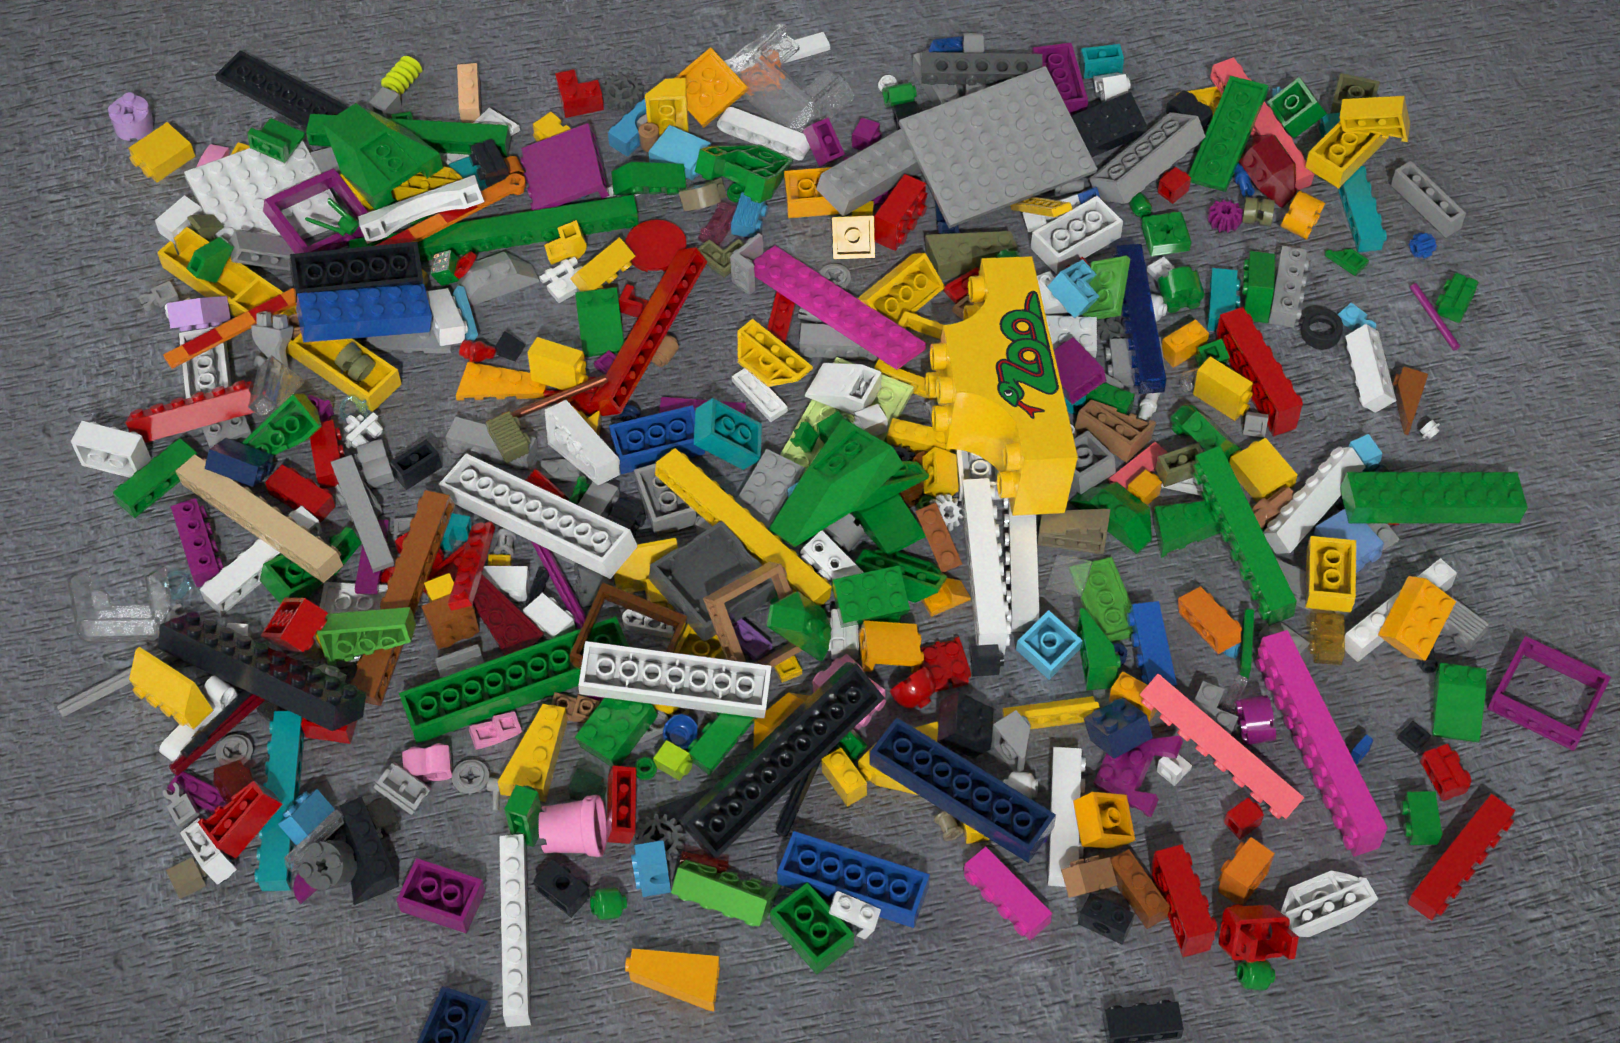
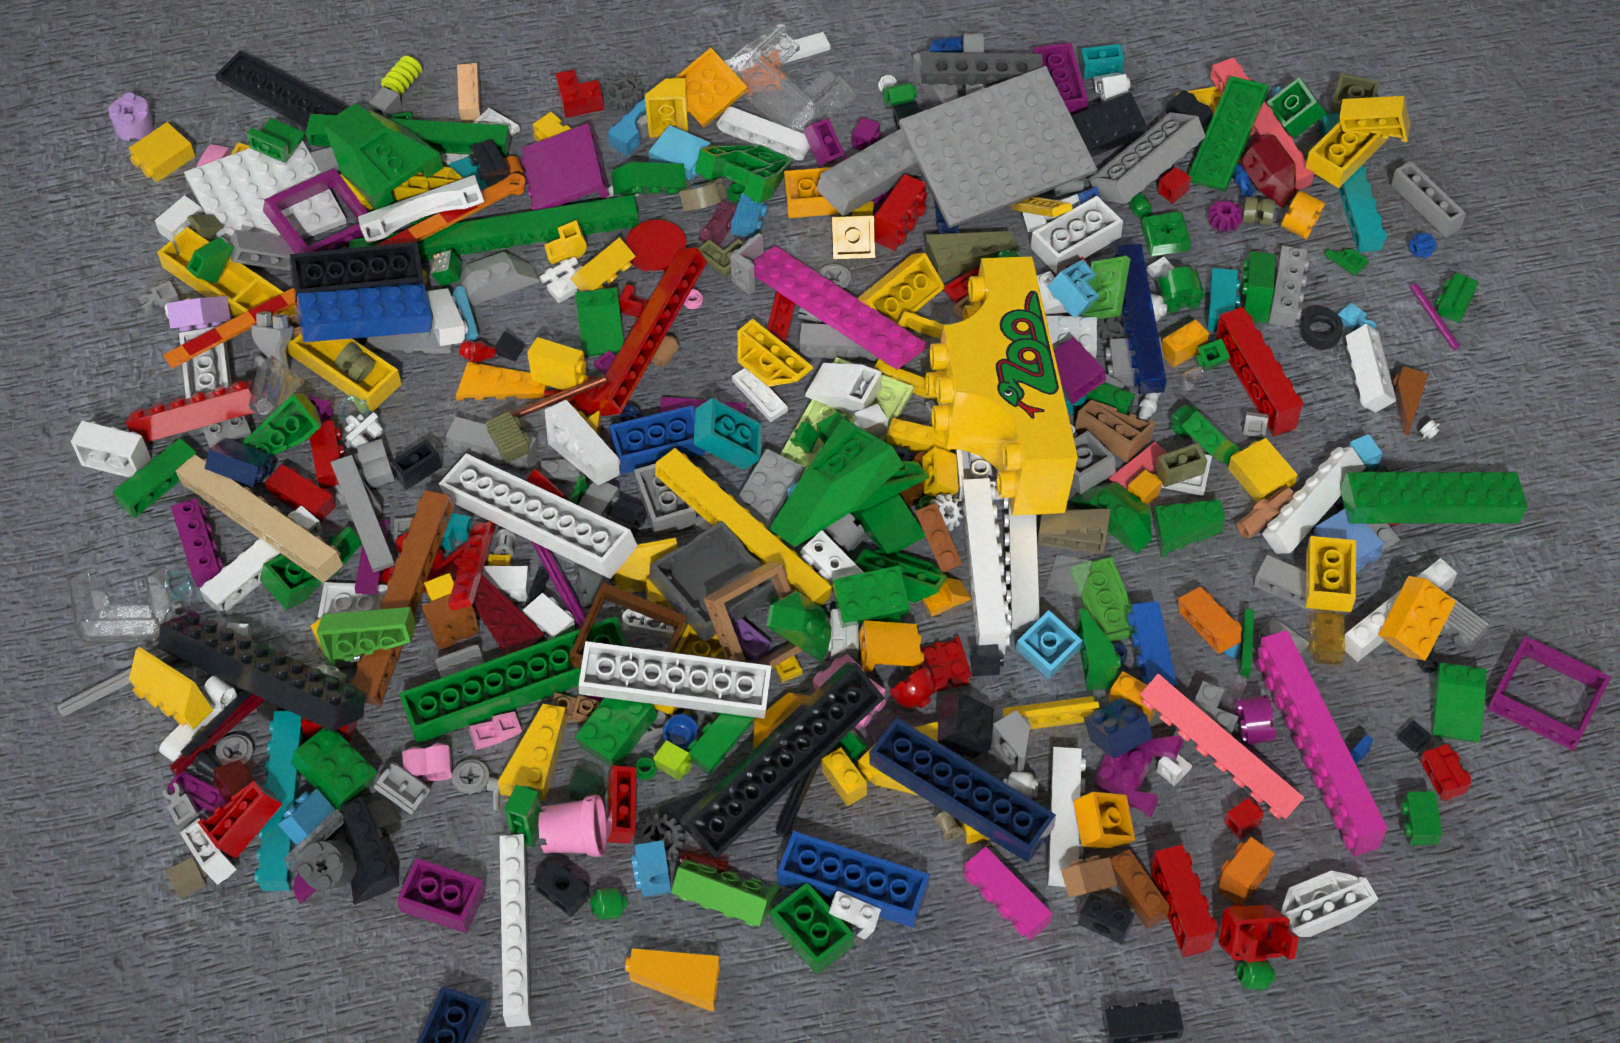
(205, 763): none -> black cone
(295, 624): red brick -> none
(333, 767): none -> green brick
(346, 223): green plant -> none
(464, 264): red tile -> none
(648, 135): medium nougat brick -> none
(697, 297): none -> bright pink plate
(1223, 389): yellow brick -> none
(1244, 536): green brick -> none
(1461, 857): red brick -> none

